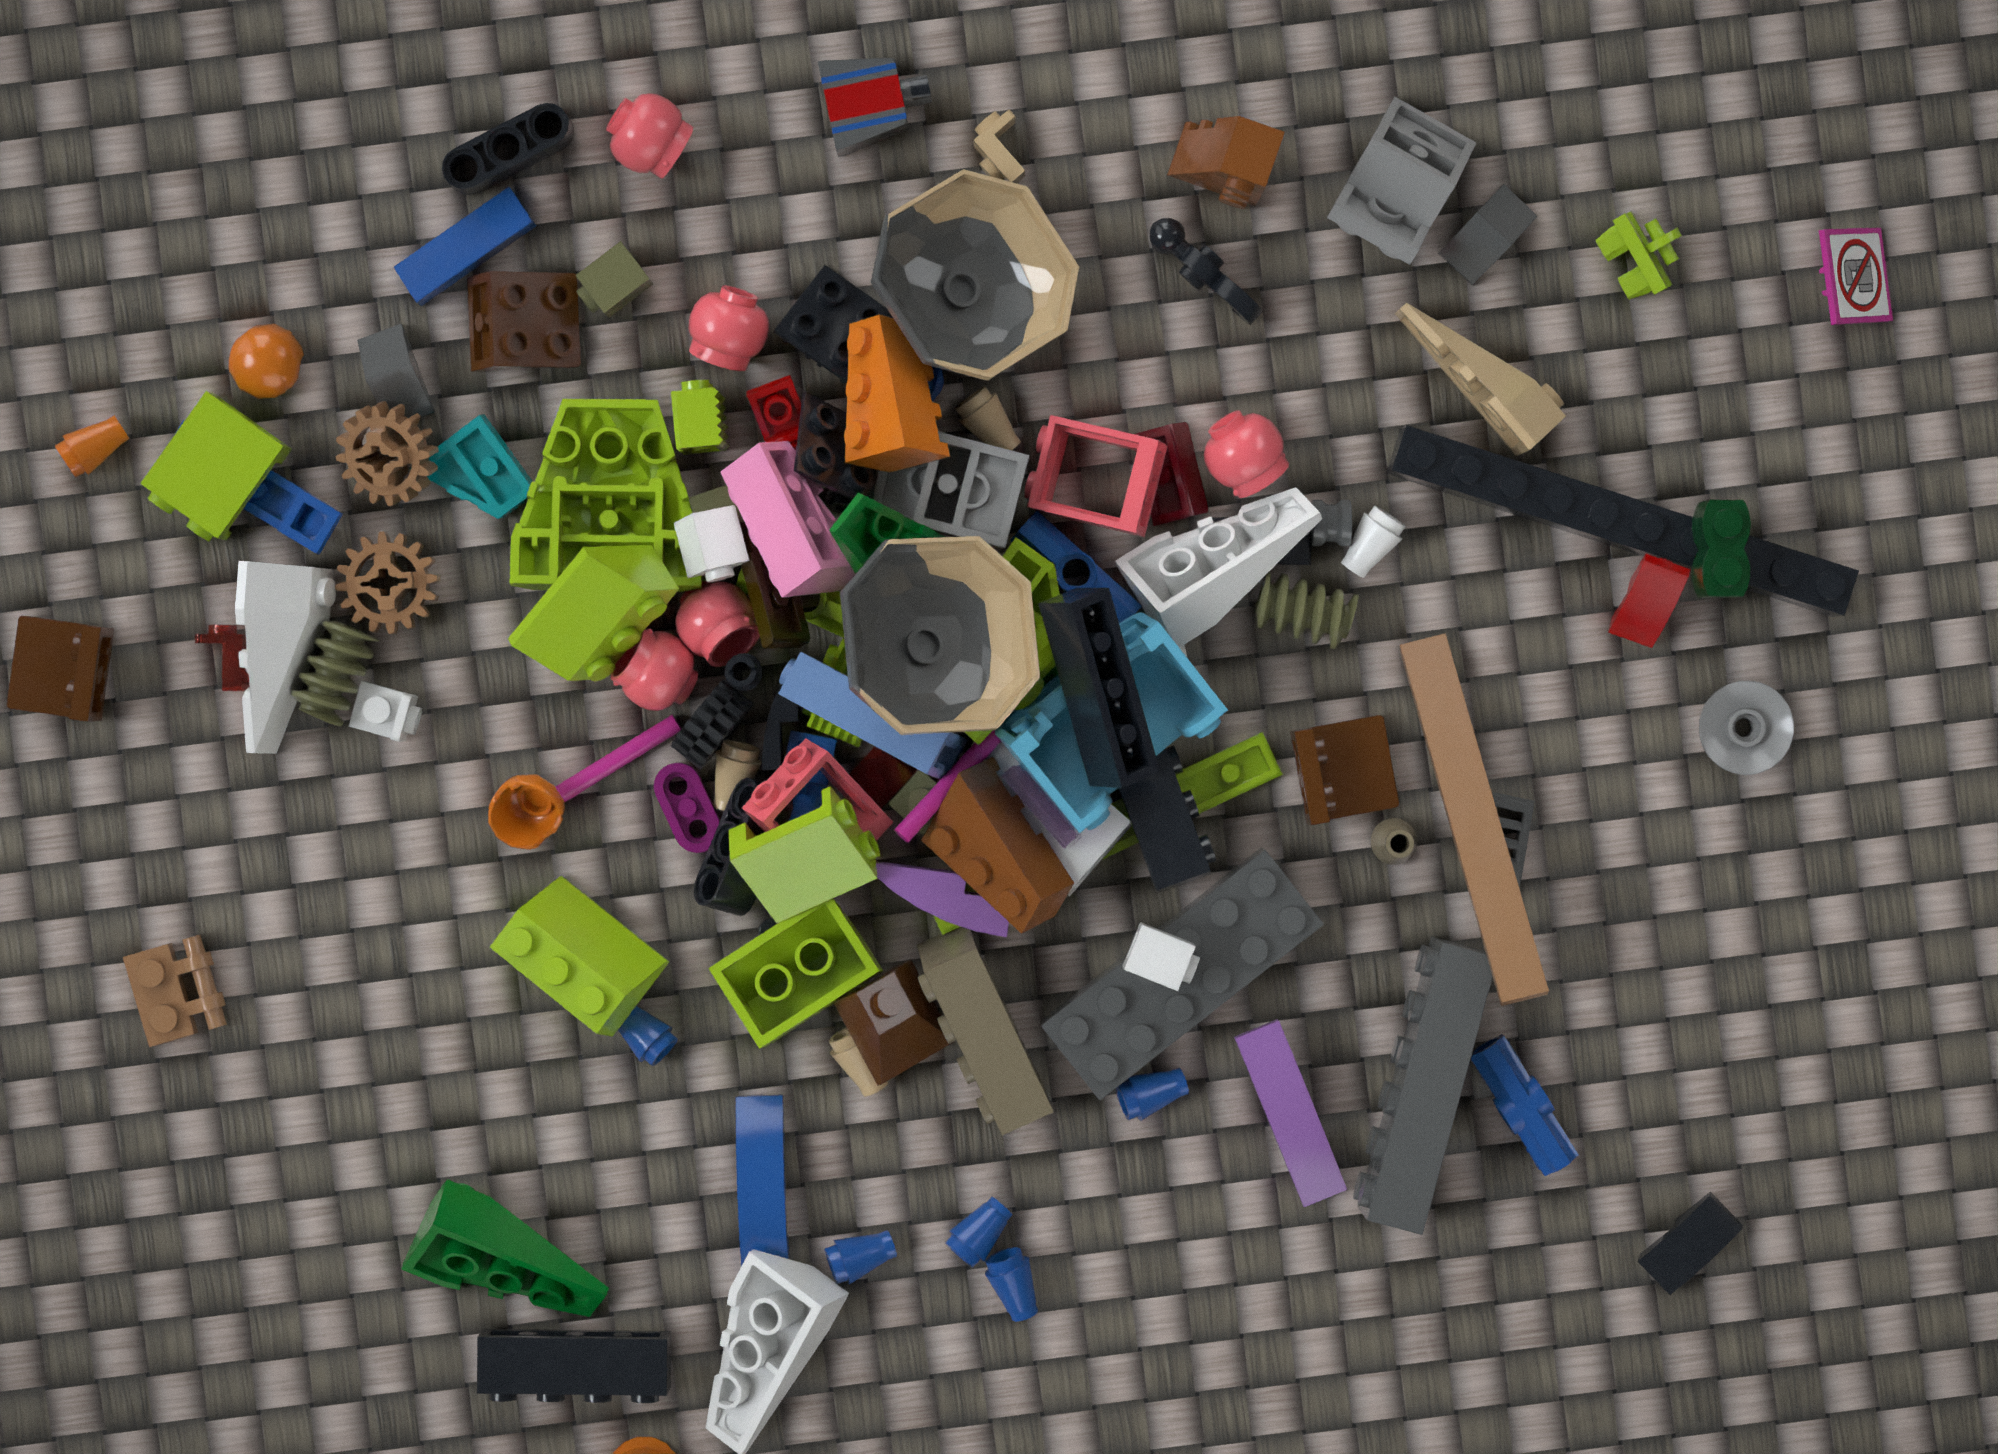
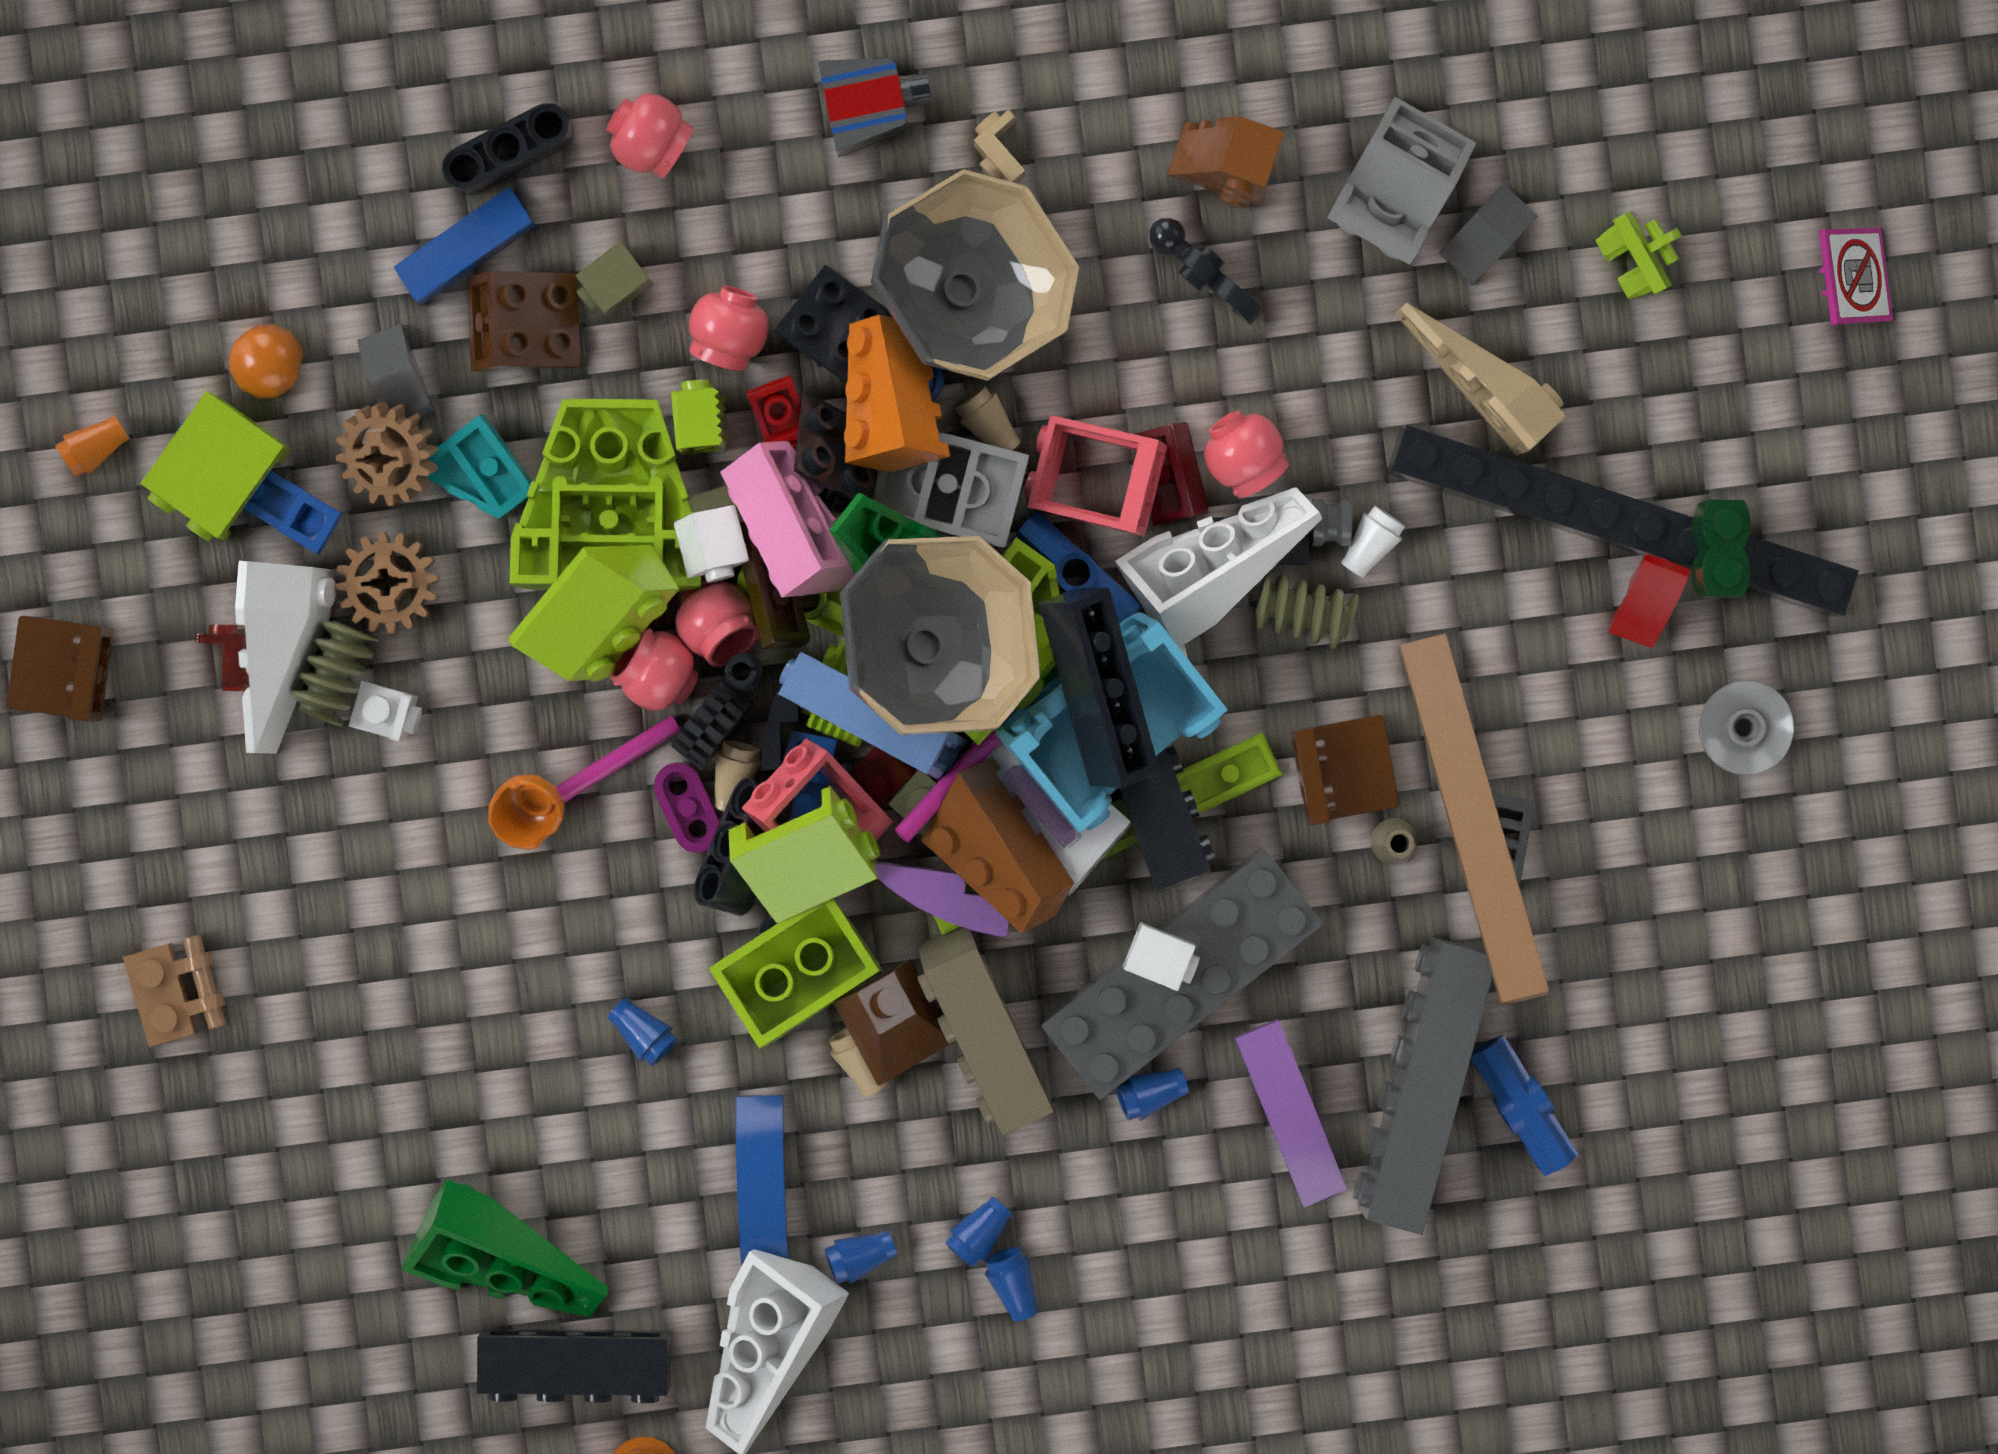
(580, 956): lime slope -> none
(1690, 1244): black slope -> none

